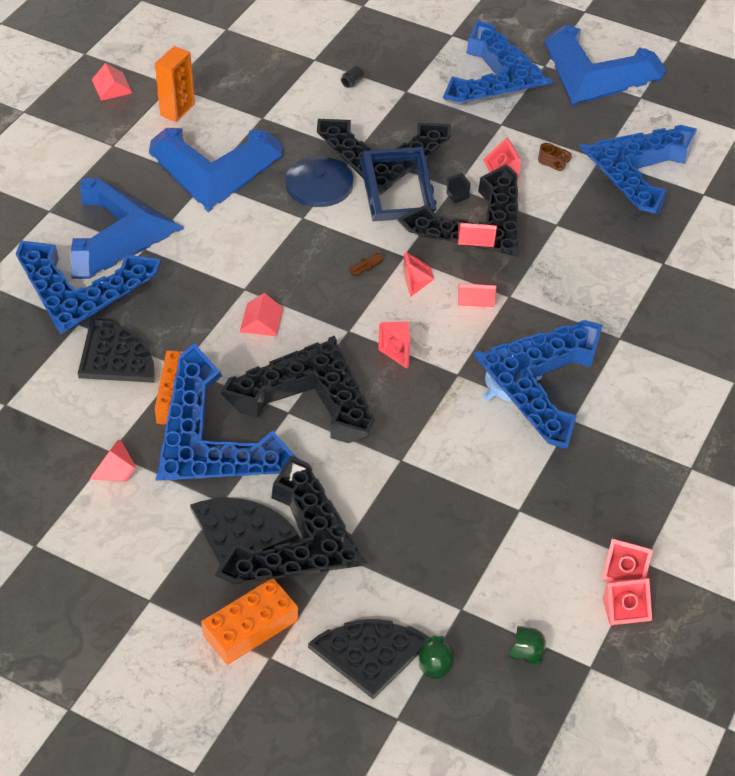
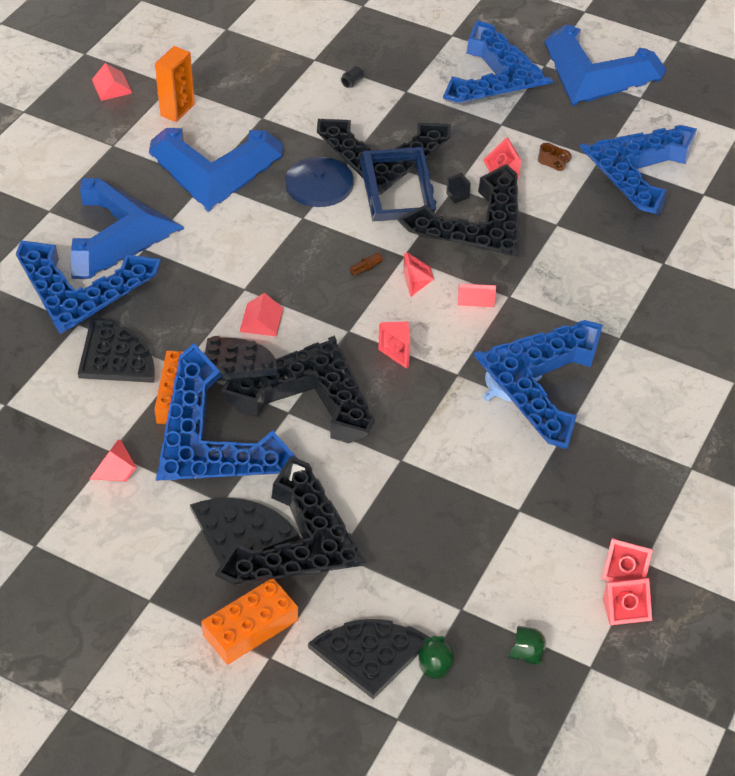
(240, 358): none -> black plate
(476, 234): coral slope -> none

